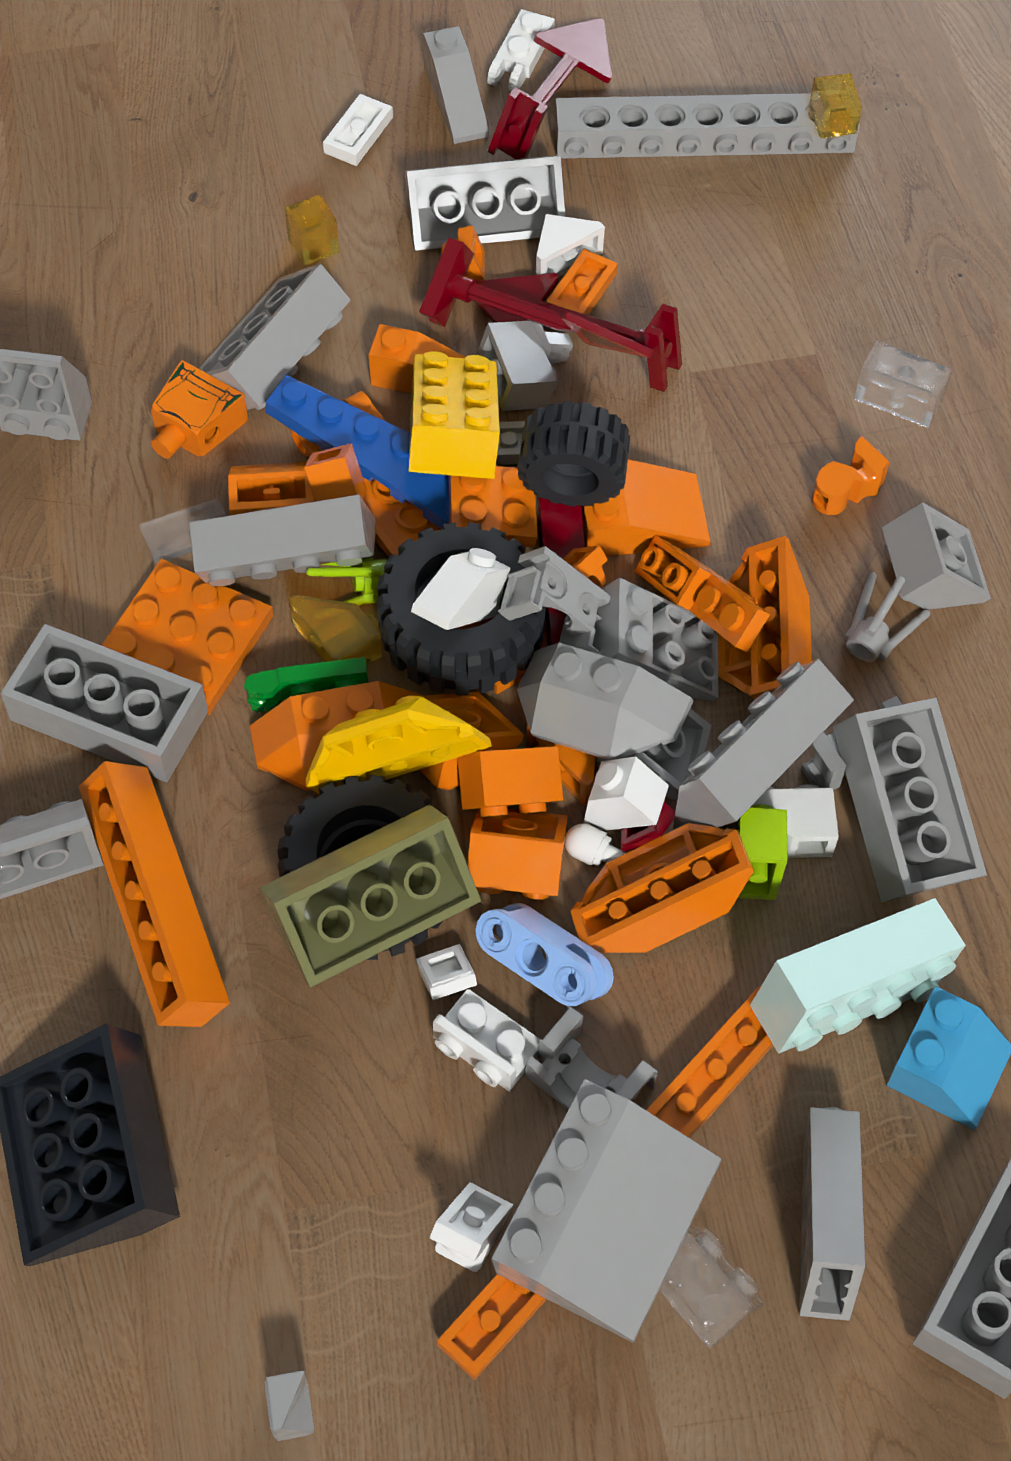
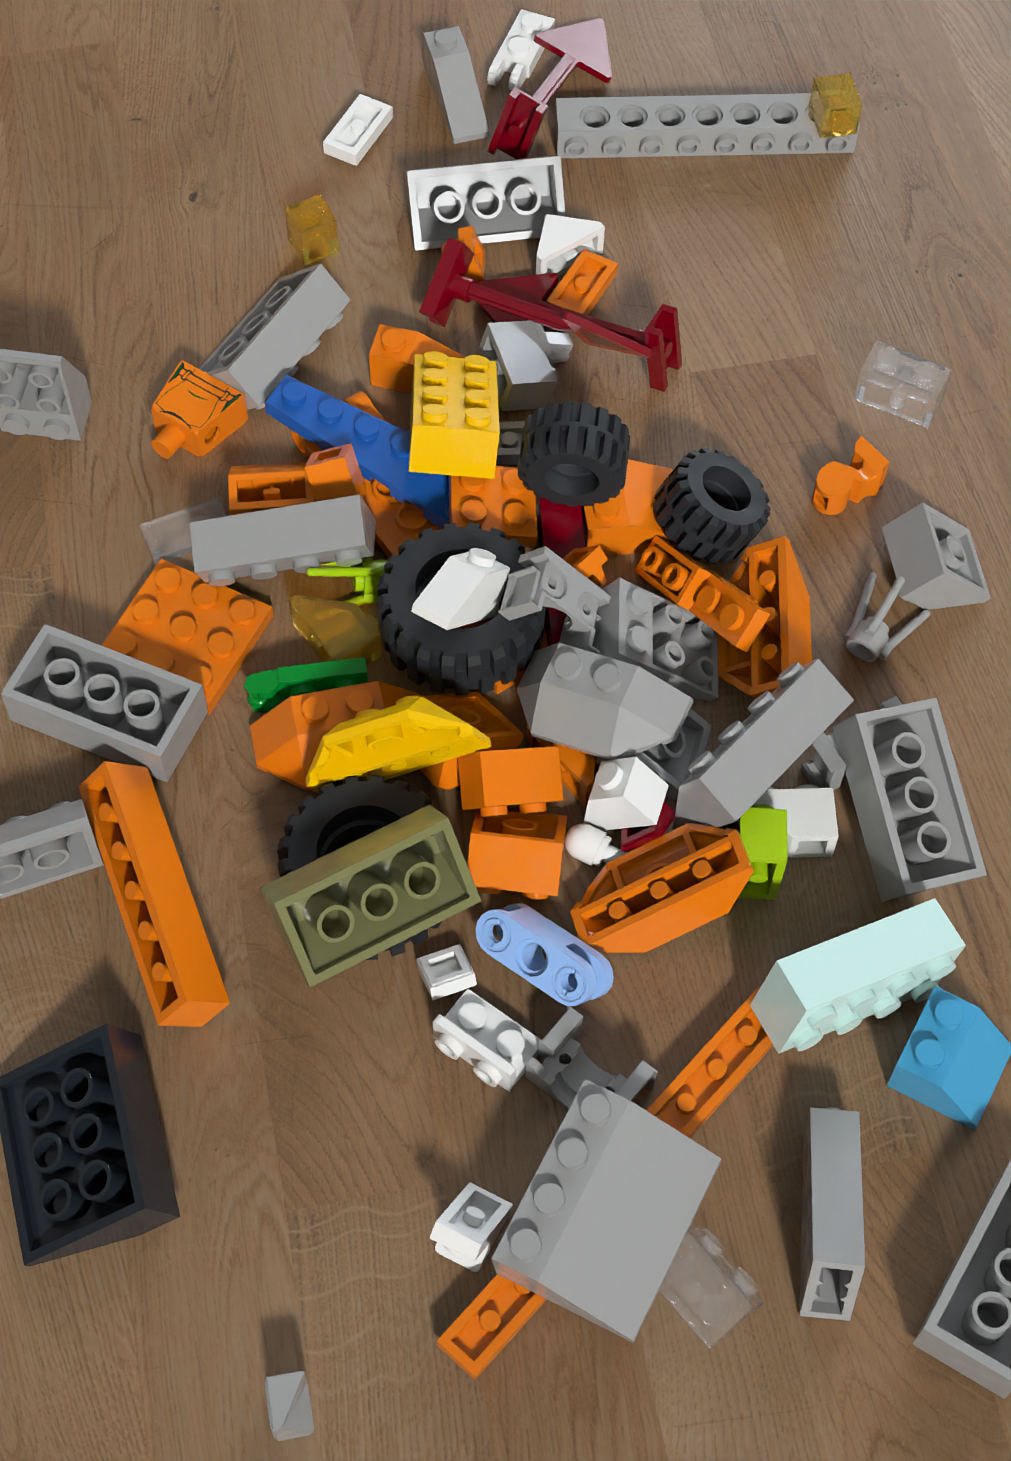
(711, 506): none -> black tyre

